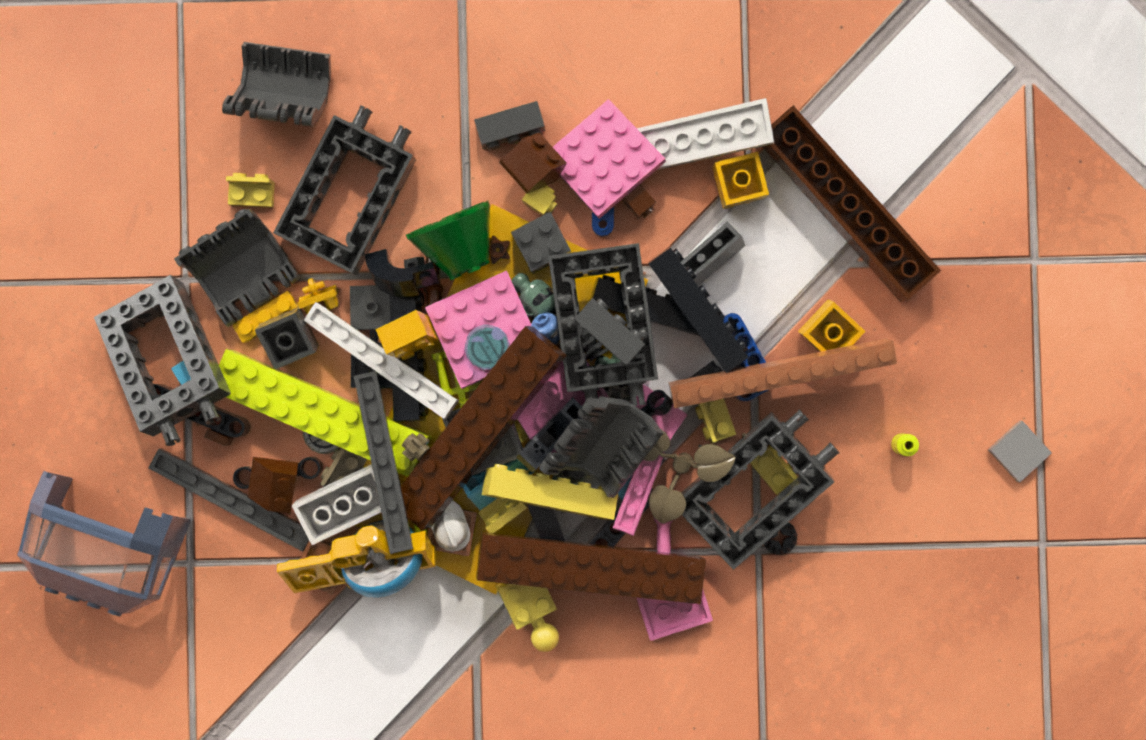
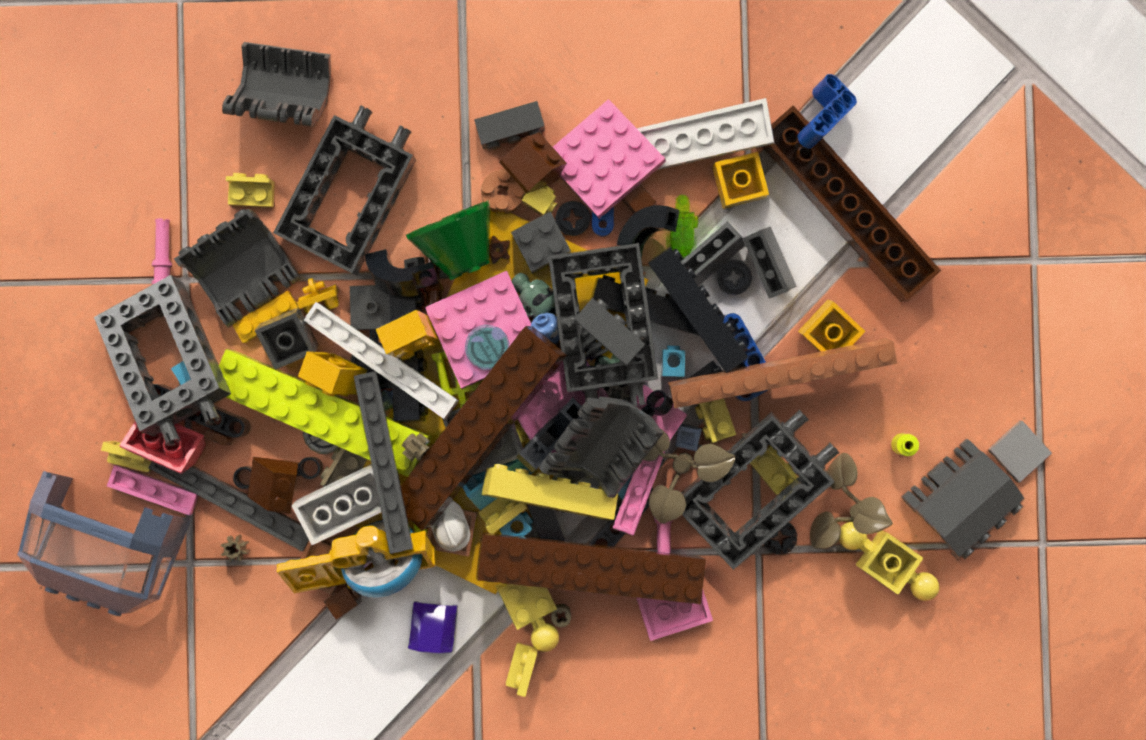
(125, 458): none -> light yellow bracket
(152, 489): none -> bright pink plate
(161, 263): none -> bright pink pin
(175, 457): none -> coral slope
(229, 551): none -> dark tan gear
(330, 373): none -> yellow brick
(342, 602): none -> reddish brown brick
(387, 399): none -> sand blue plate
(432, 627): none -> dark purple slope
(502, 203): none -> nougat plate
(521, 668): none -> light yellow bracket
(525, 519): none -> medium azure brick
(562, 622): none -> dark tan bush
(579, 211): none -> black gear
(647, 222): none -> black arch
(679, 370): none -> medium azure brick
(684, 236): none -> clear neon green hinge
(688, 437): none -> sand blue plate
(740, 269): none -> black gear
(769, 262): none -> dark grey brick
(836, 102): none -> blue beam
(867, 515): none -> dark tan plant
(890, 562): none -> light yellow brick
(966, 499): none -> dark grey hinge

